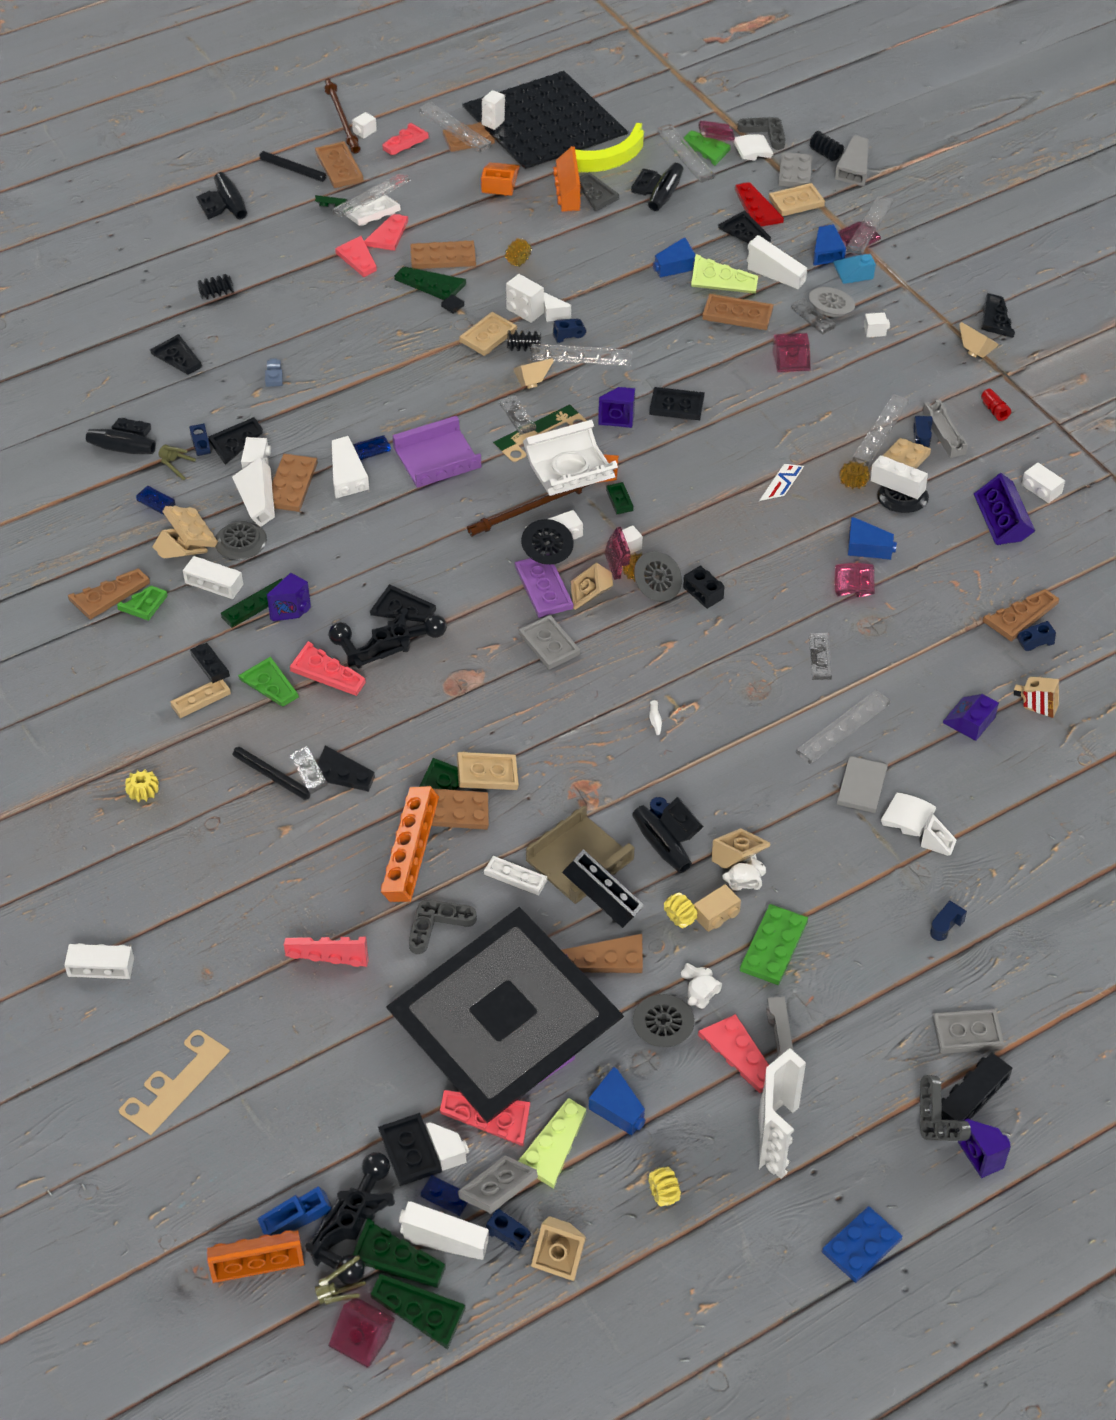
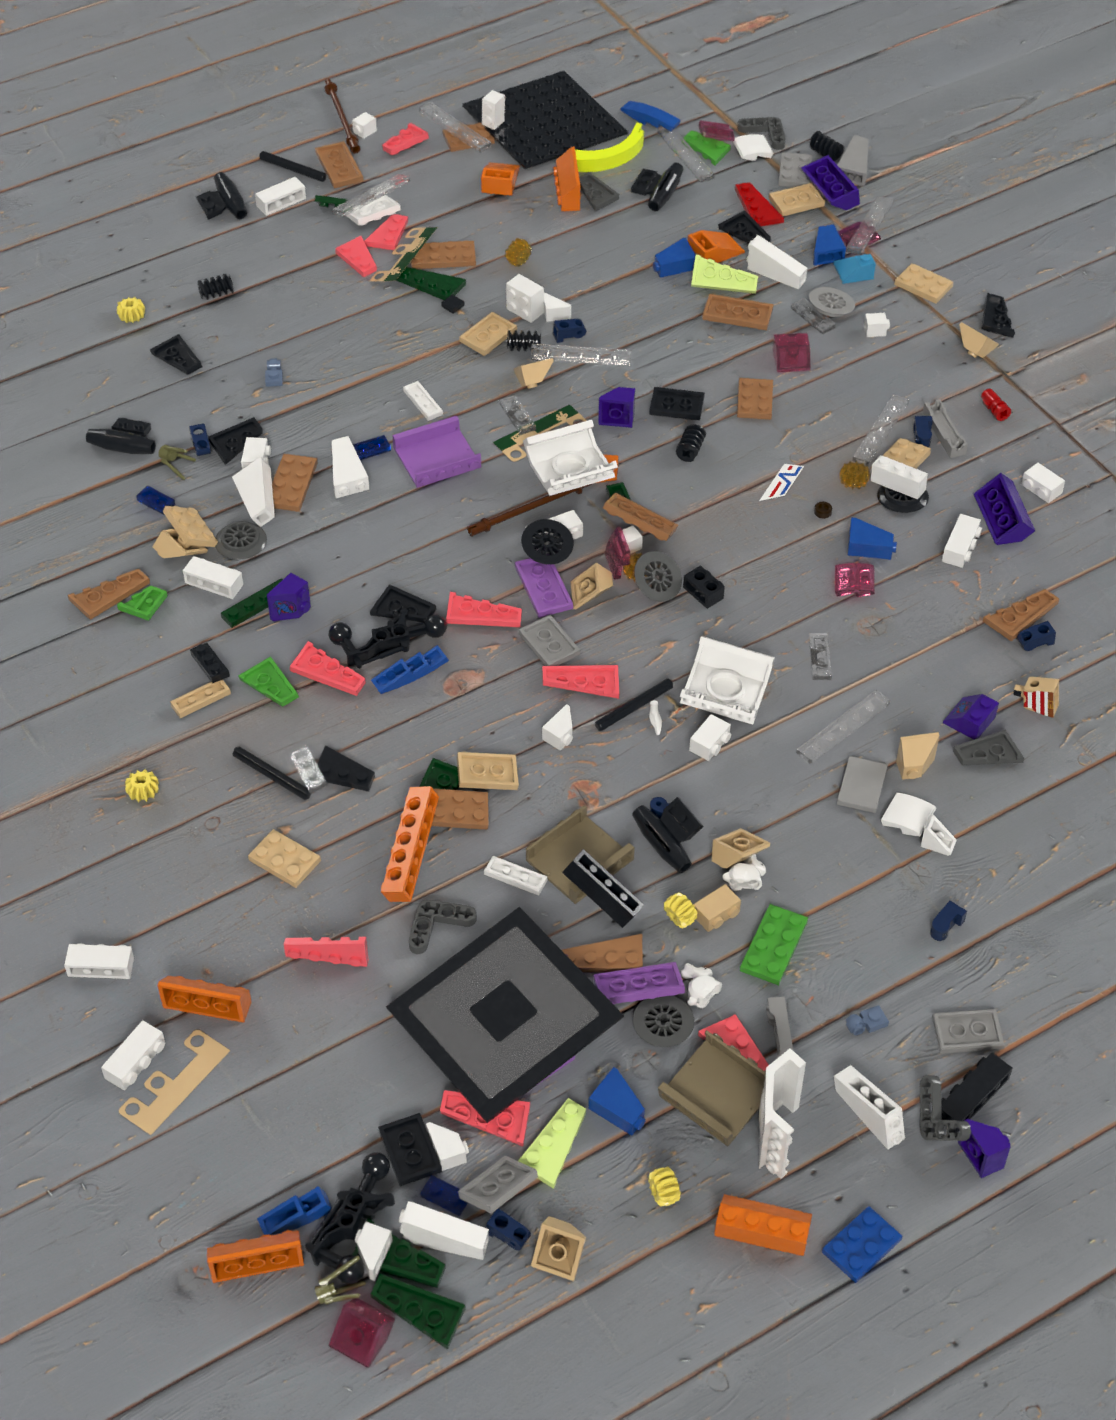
(130, 310): none -> light yellow gear
(133, 1055): none -> white brick
(204, 998): none -> orange slope
(280, 196): none -> white brick
(284, 858): none -> tan plate
(373, 1246): none -> white slope
(408, 253): none -> piece
(410, 670): none -> blue slope
(423, 400): none -> white tile
(473, 612): none -> coral wing
(559, 729): none -> white slope
(590, 679): none -> coral wing
(634, 704): none -> black axle
(640, 516): none -> medium nougat plate
(640, 983): none -> medium lavender plate
(649, 114): none -> blue slope
(690, 442): none -> black piece
(710, 737): none -> white brick
(714, 245): none -> orange slope
(717, 1089): none -> dark tan panel
(727, 680): none -> white panel
(755, 398): none -> medium nougat plate
(763, 1224): none -> orange slope
(823, 510): none -> dark brown tile
(832, 183): none -> dark purple slope
(870, 1018): none -> sand blue plate
(871, 1106): none -> white slope
(916, 754): none -> tan slope
(923, 283): none -> tan plate
(962, 541): none -> white brick
(990, 749): none -> dark grey wing

